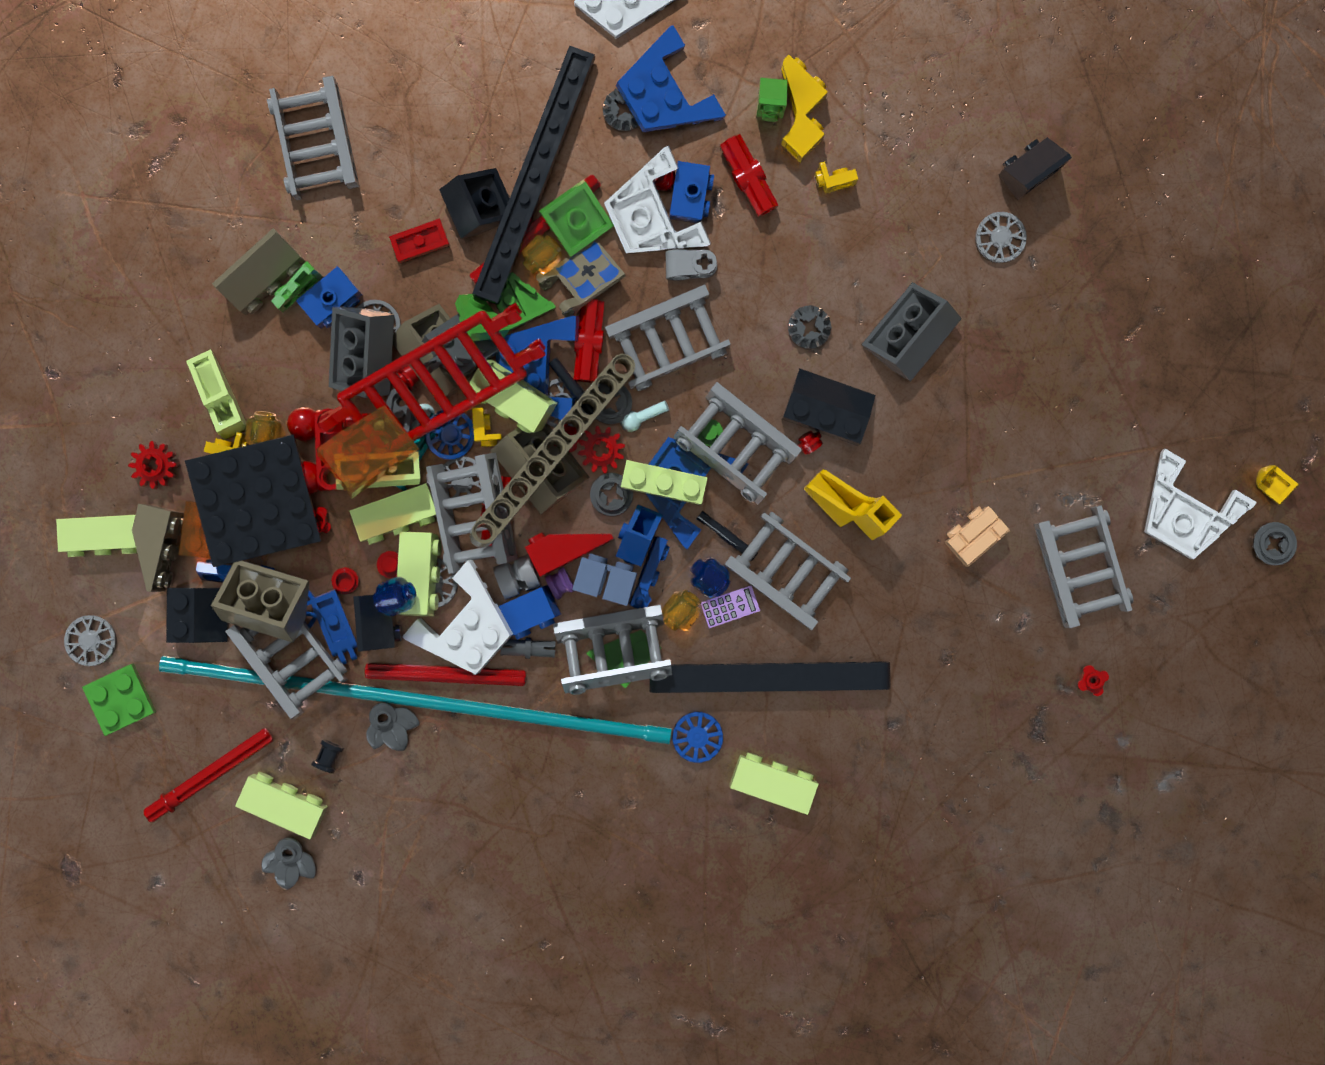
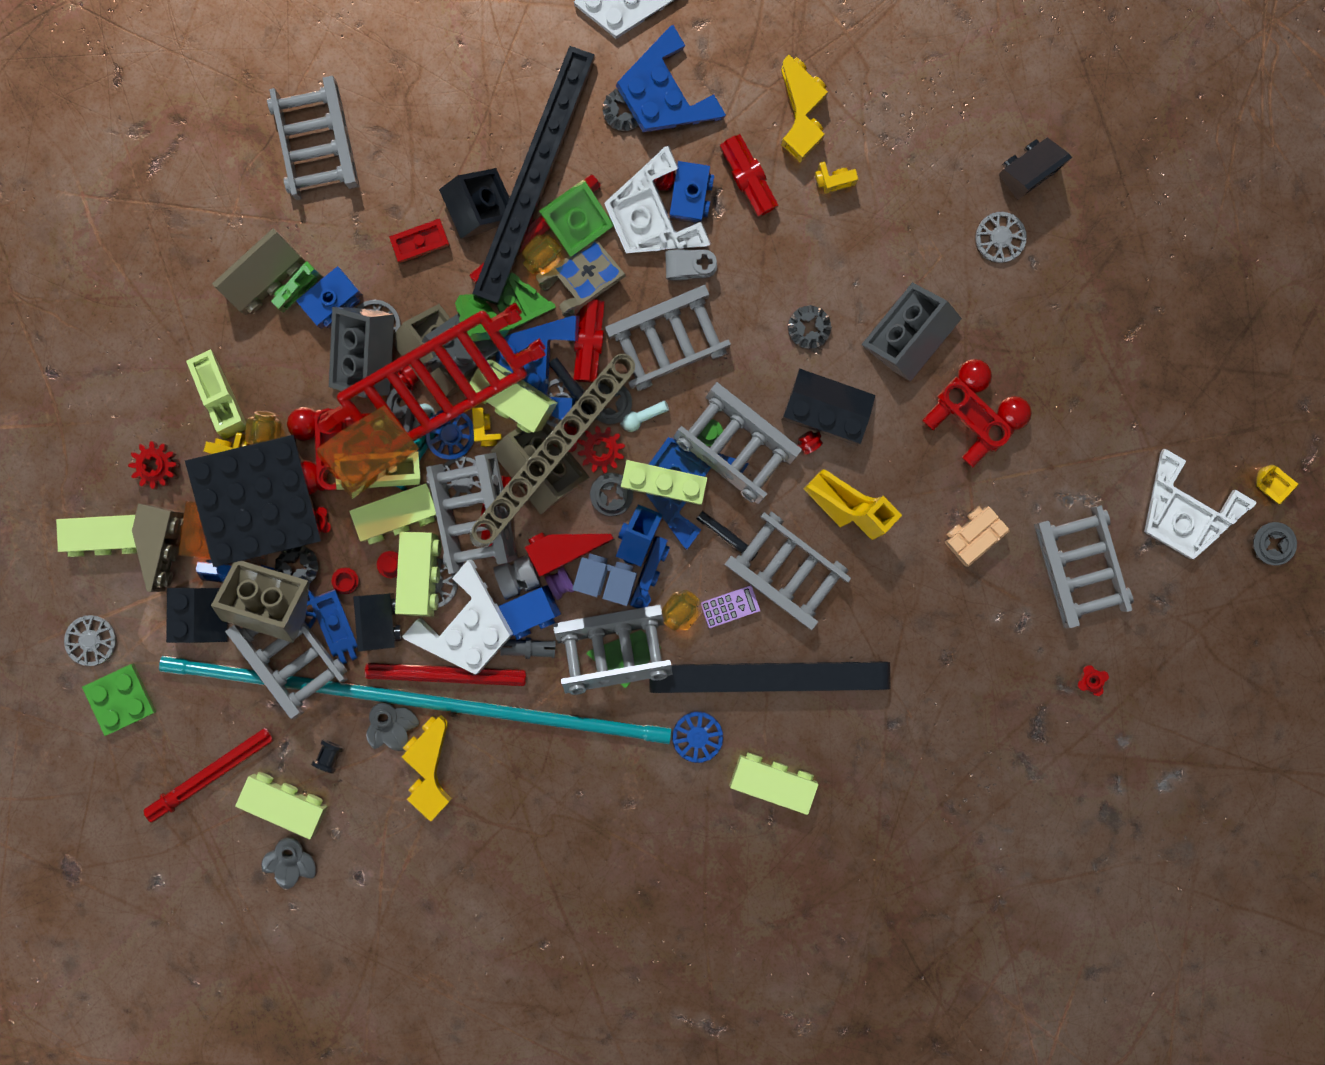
(307, 559): none -> dark grey gear
(394, 596): clear blue head -> none
(424, 756): none -> yellow arch
(710, 577): clear blue head -> none
(771, 99): bright green slope -> none
(1011, 415): none -> red piece

